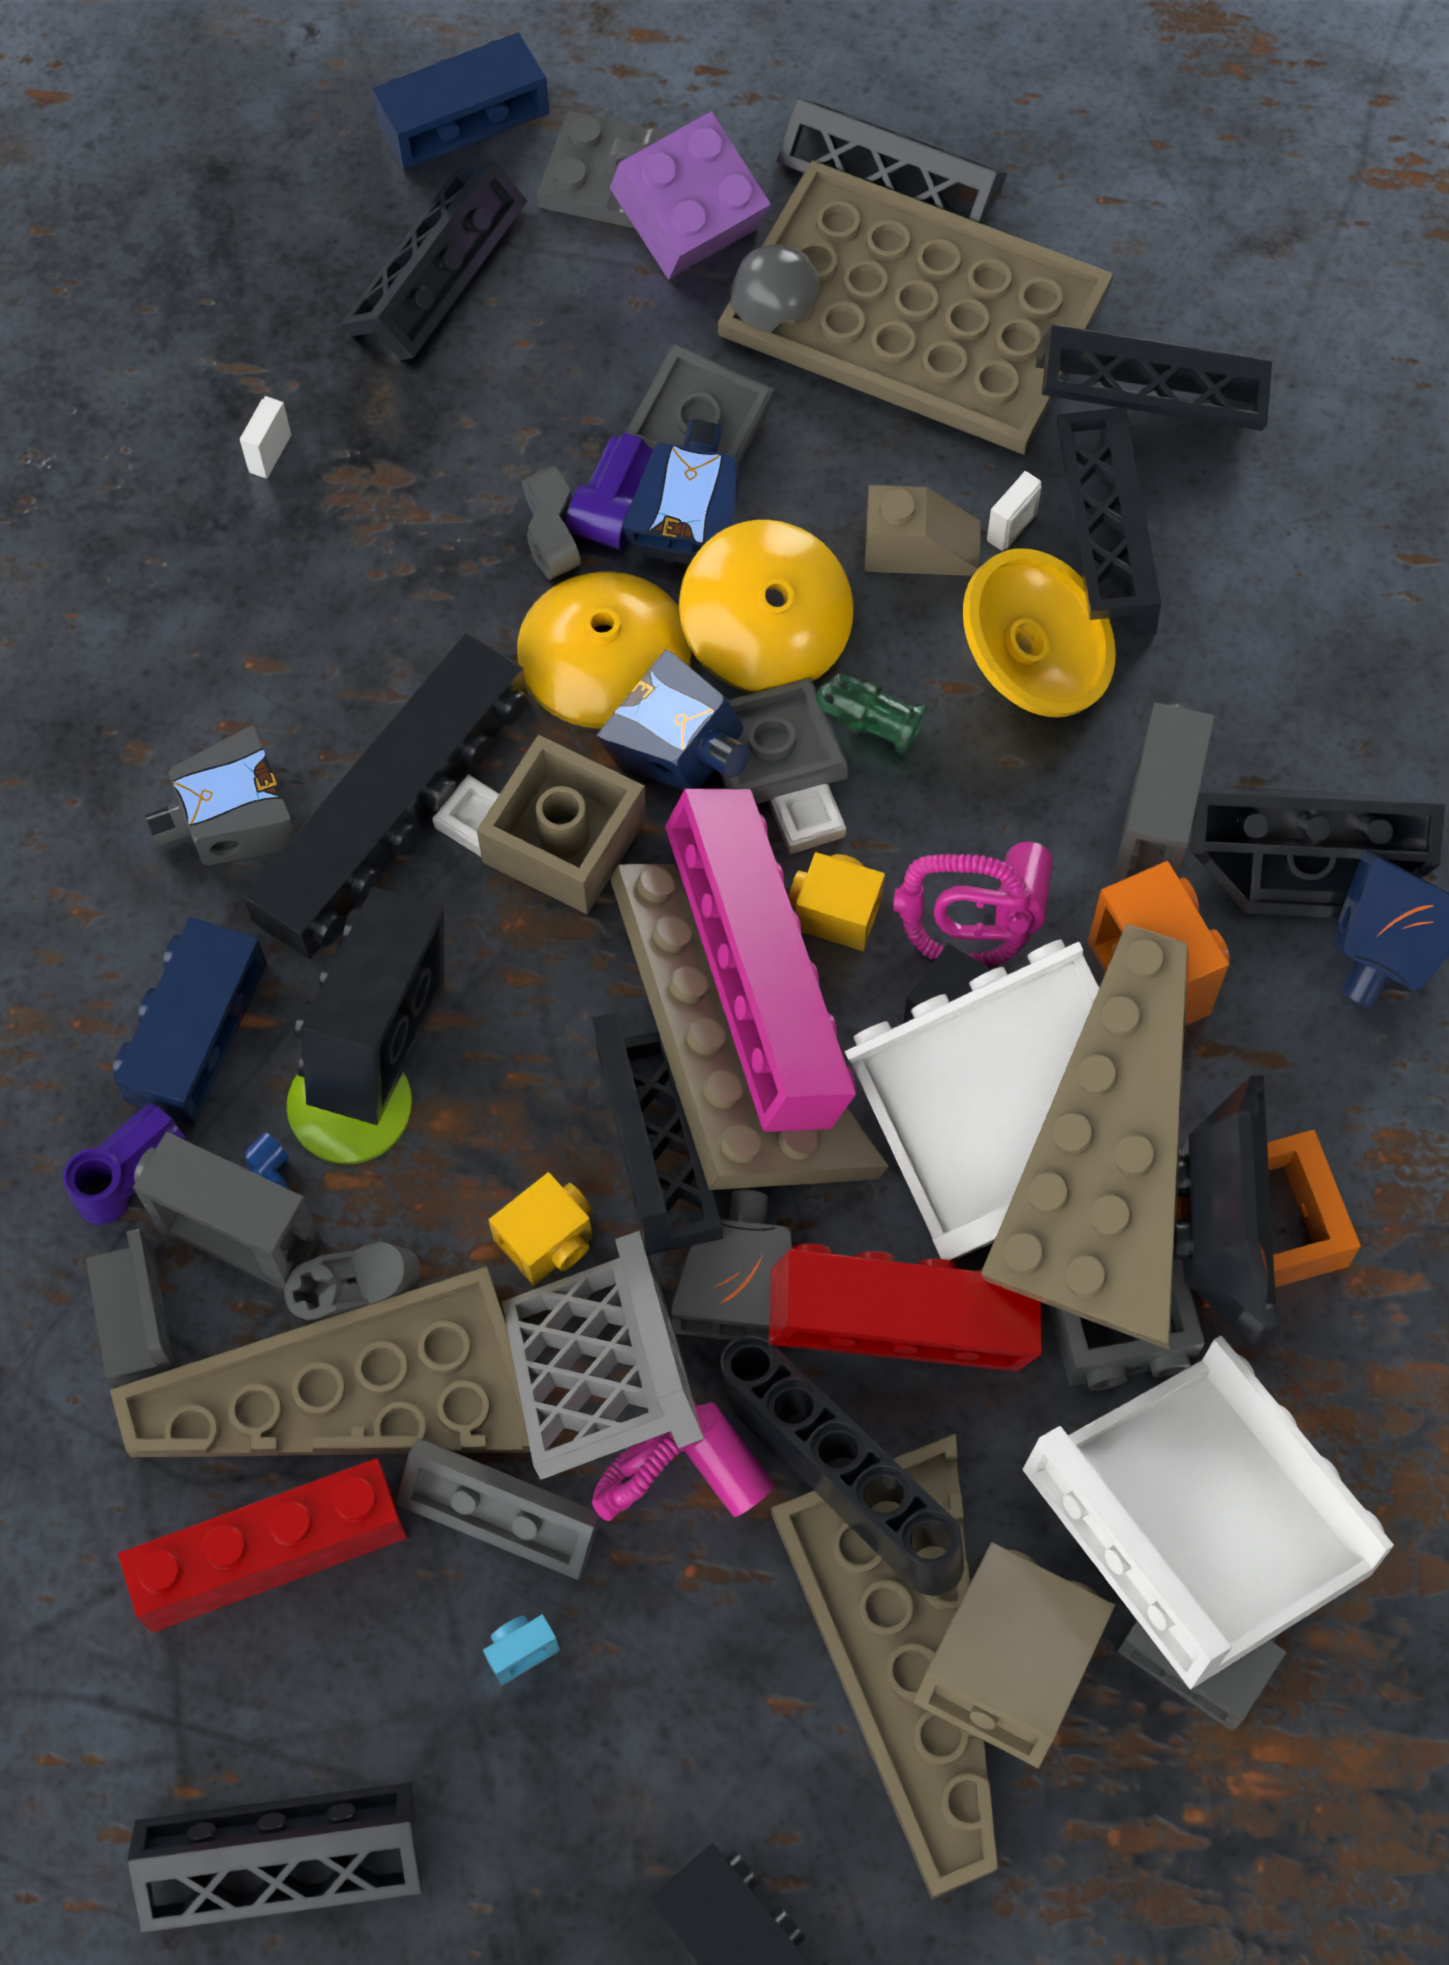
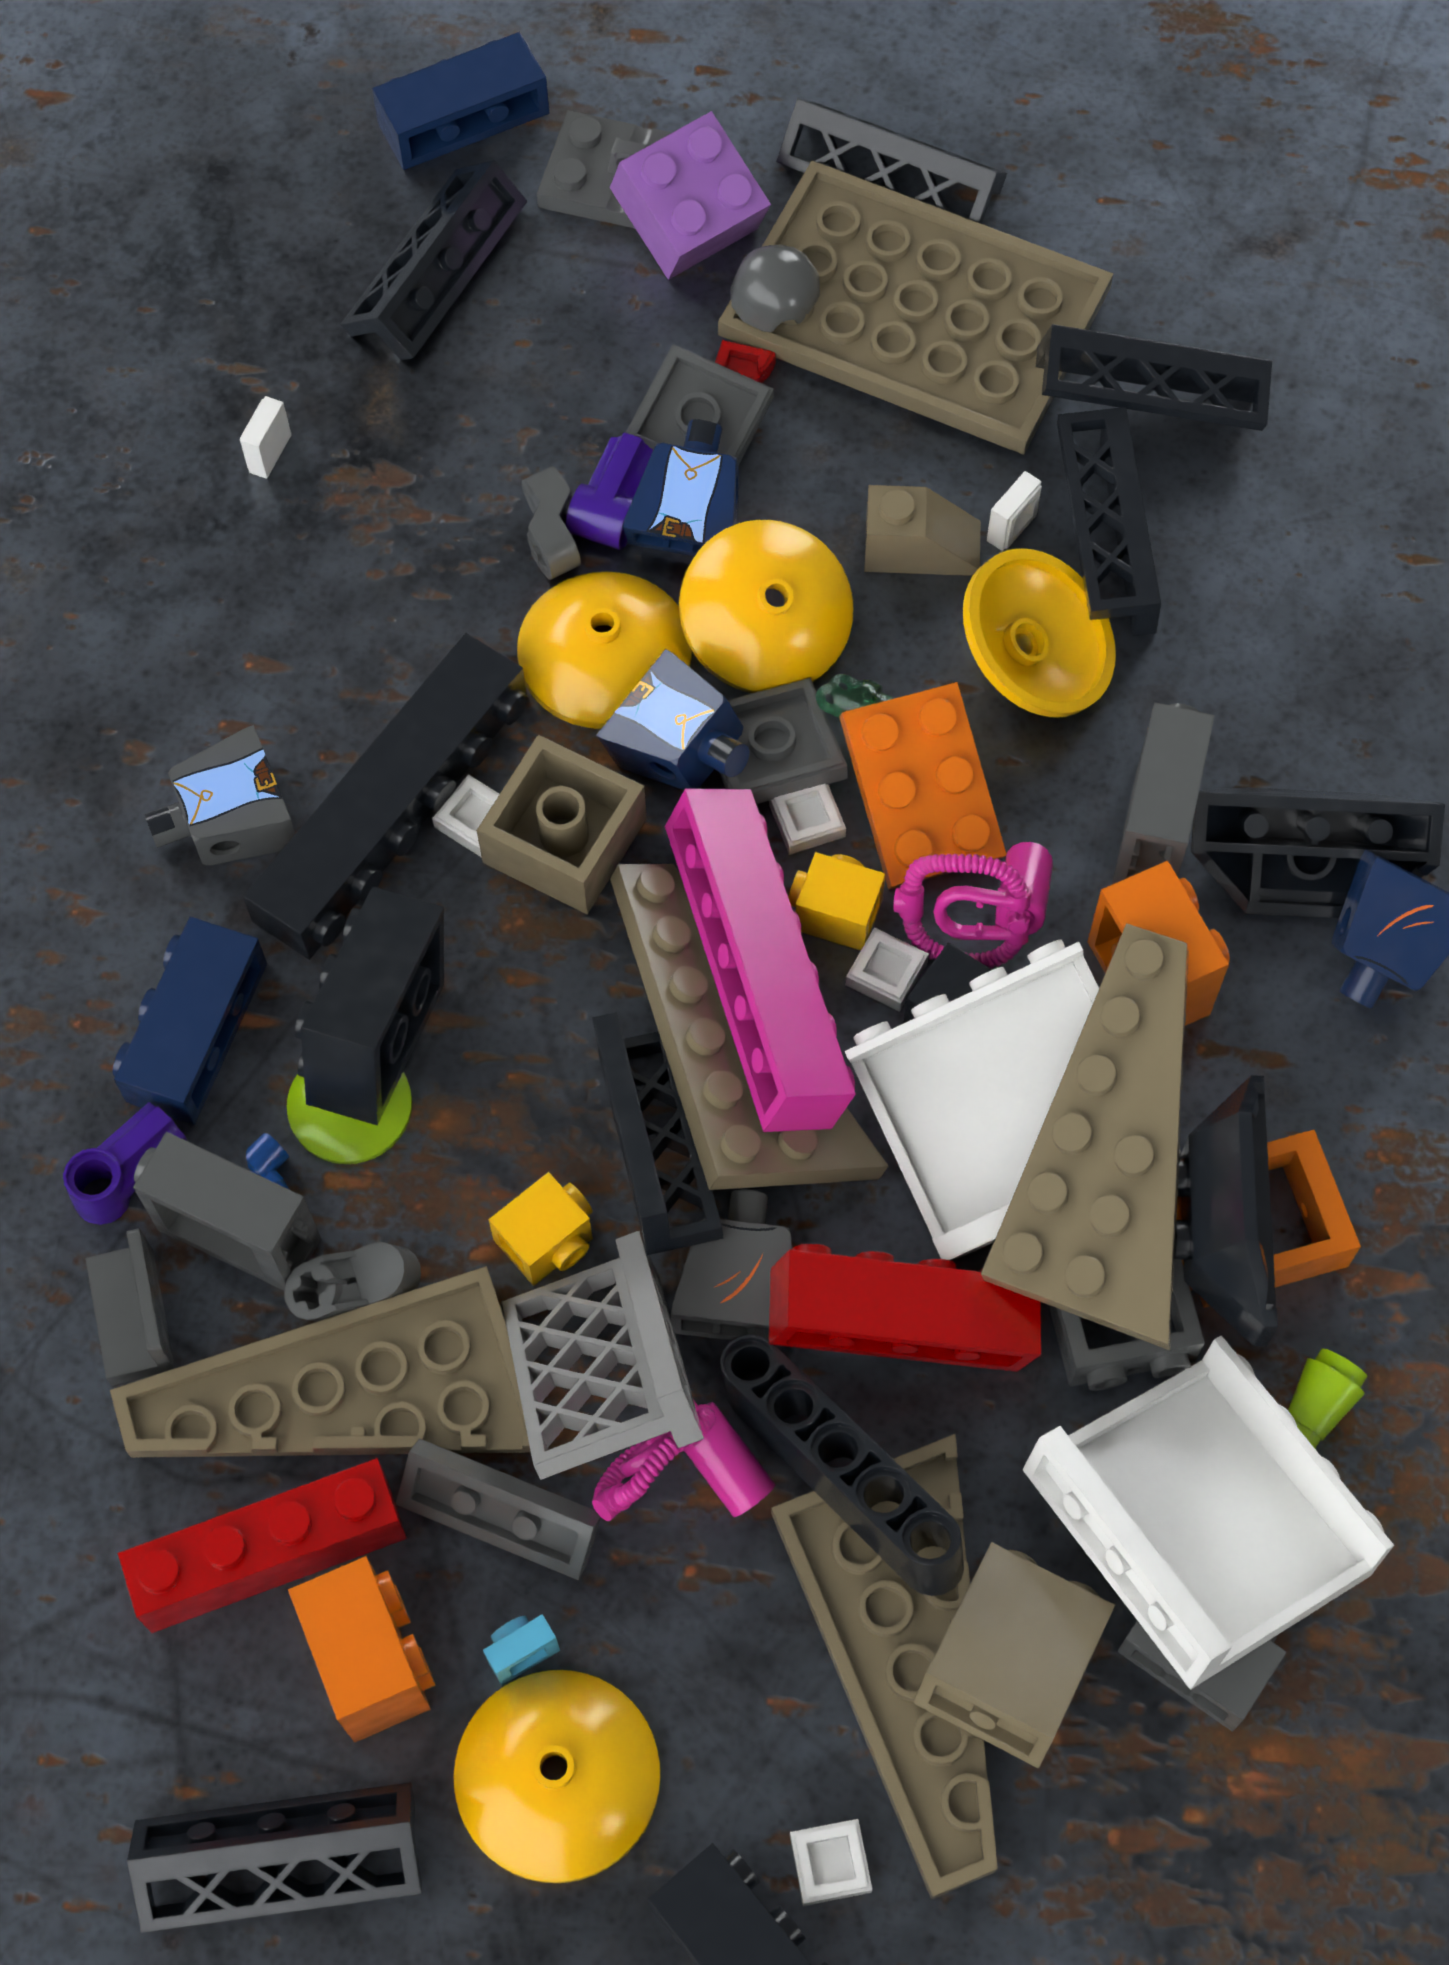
(359, 1650): none -> orange brick
(568, 1824): none -> yellow dish
(746, 360): none -> red tile
(830, 1862): none -> white tile
(886, 969): none -> white tile
(921, 780): none -> orange plate
(1325, 1394): none -> lime cone

